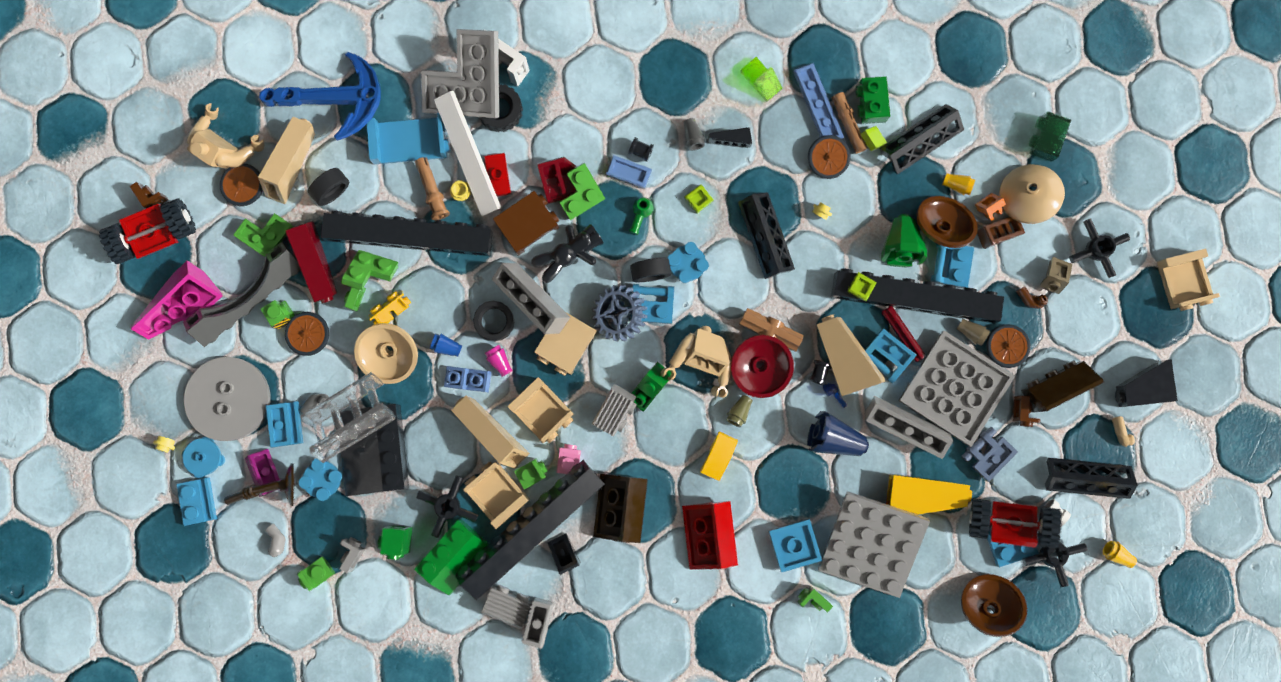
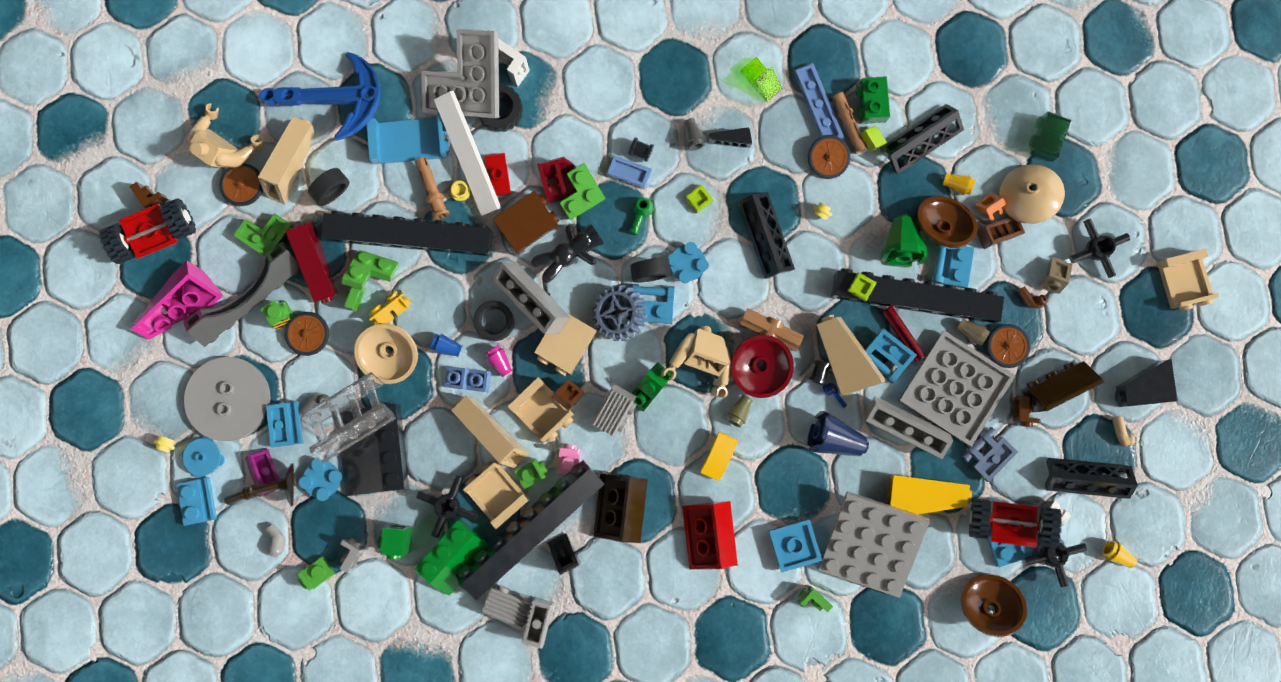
(568, 395): none -> reddish brown bracket

